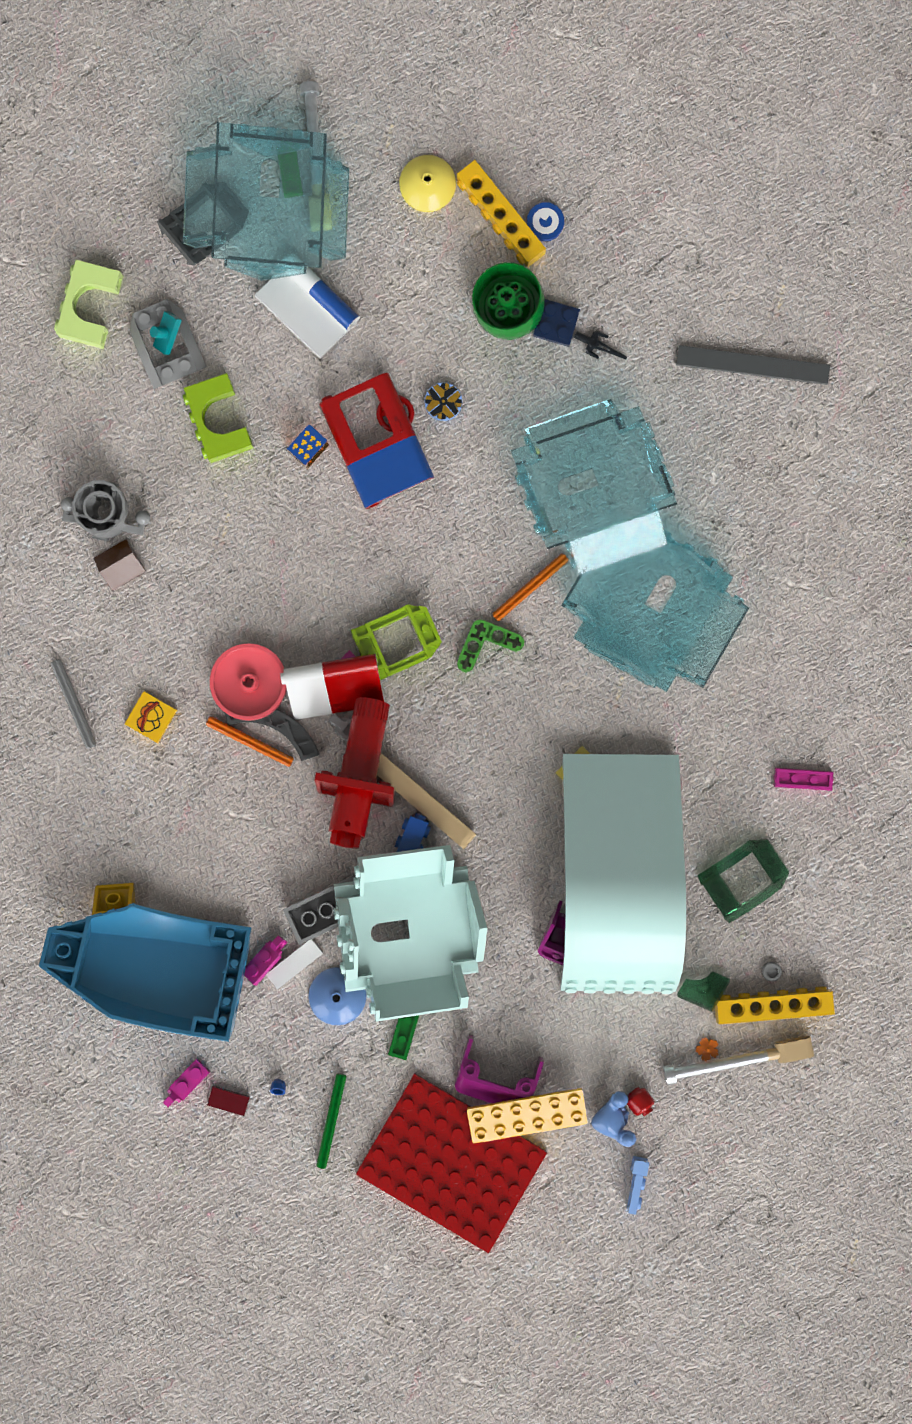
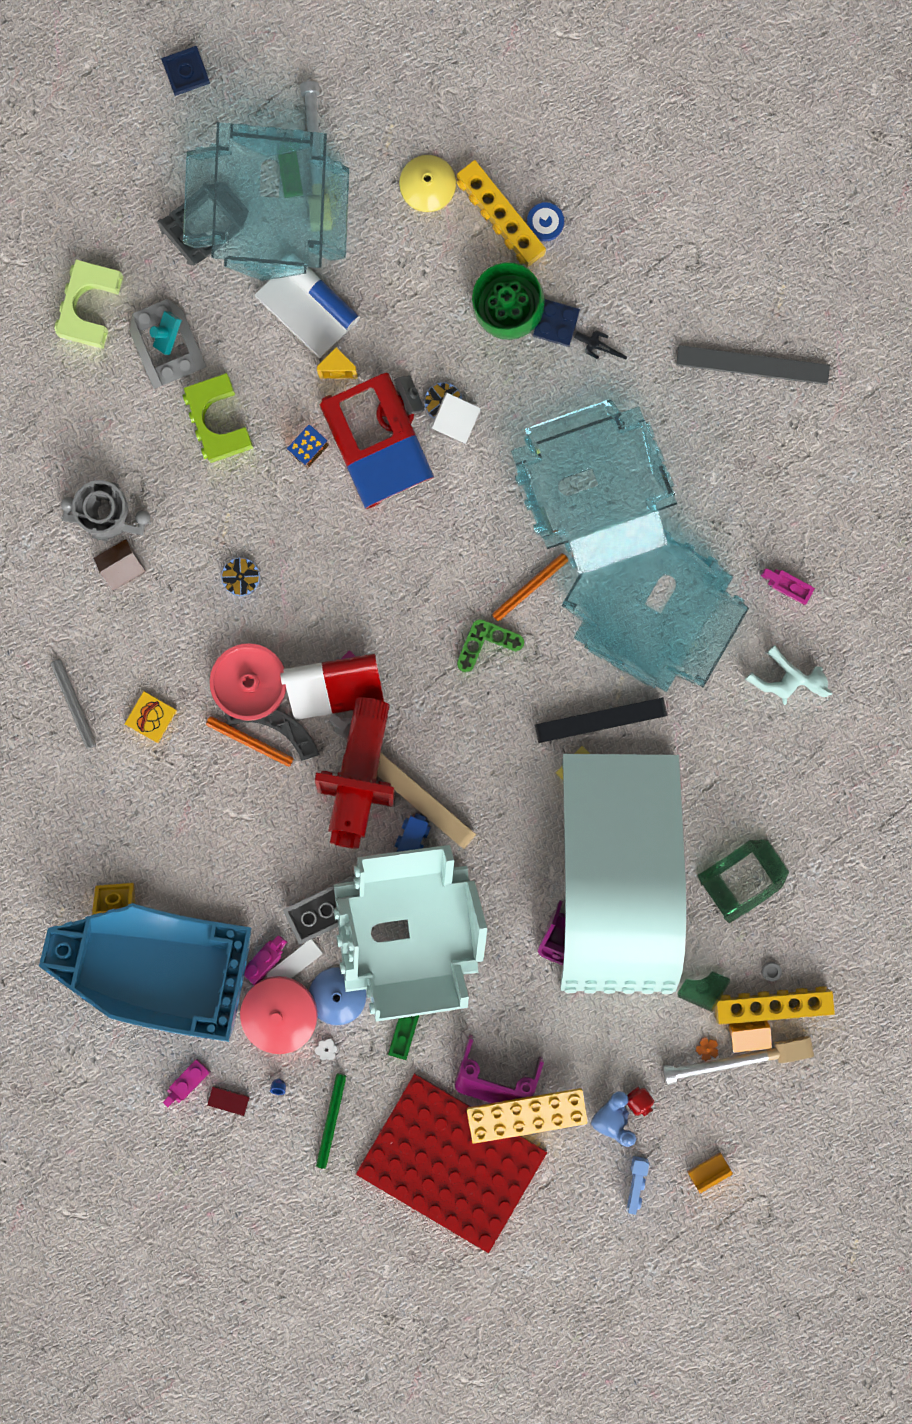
(185, 70): none -> dark blue plate
(240, 576): none -> tile
(278, 1015): none -> coral dish
(320, 1050): none -> white plant
(337, 366): none -> yellow slope
(409, 394): none -> dark grey plate
(423, 628): lime wedge -> none
(455, 418): none -> white tile
(601, 720): none -> black beam
(710, 1172): none -> light orange panel
(750, 1036): none -> panel
(788, 585): none -> dark pink hinge
(803, 779): dark pink tile -> none
(815, 682): none -> light aqua animal

